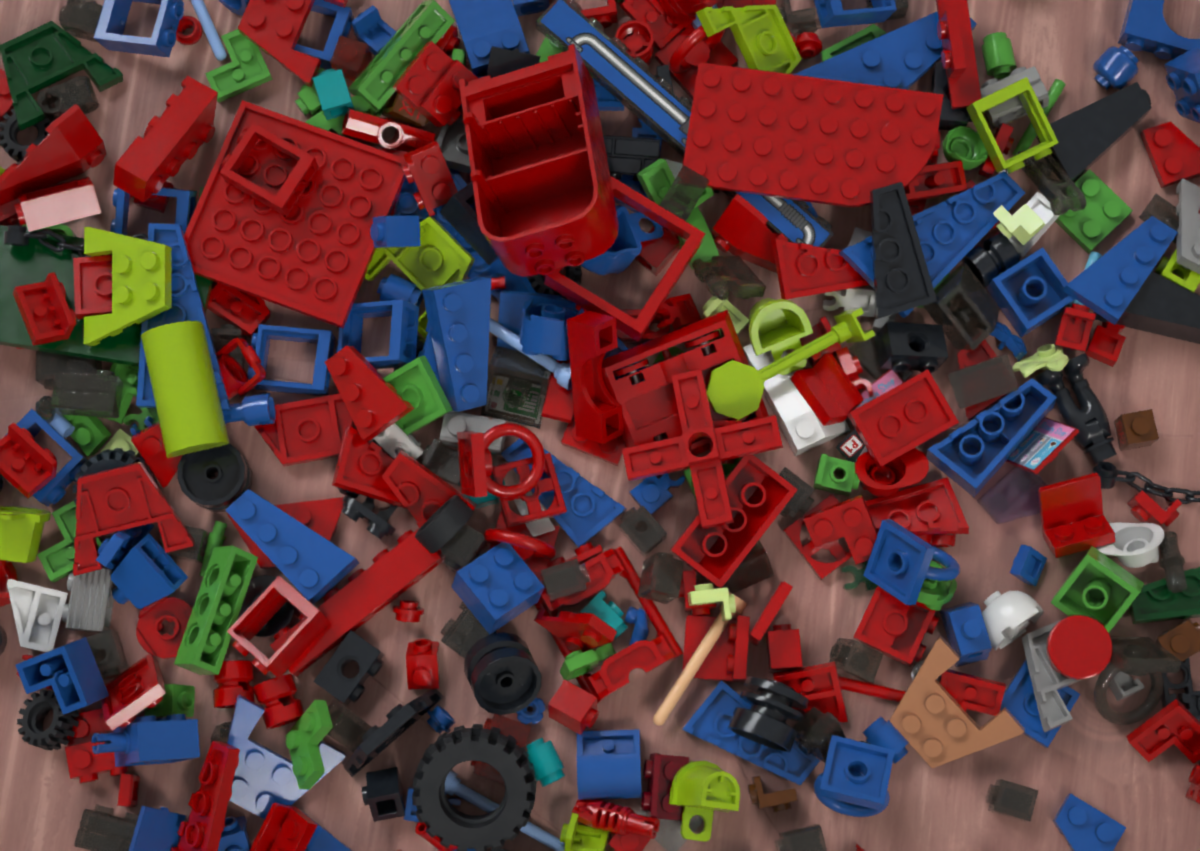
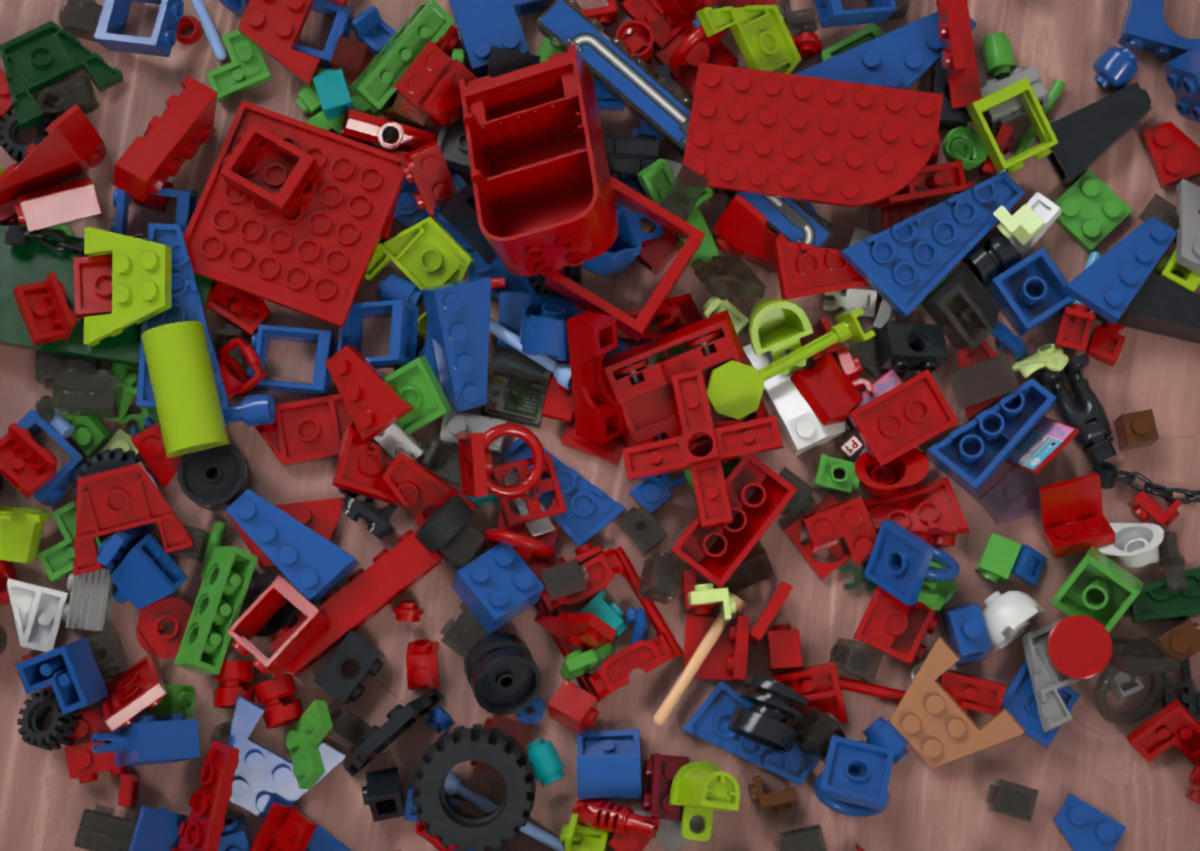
(395, 231): blue brick -> none
(898, 259): black wing -> none
(997, 558): none -> bright green brick
(1054, 184): clear smoke plate -> none

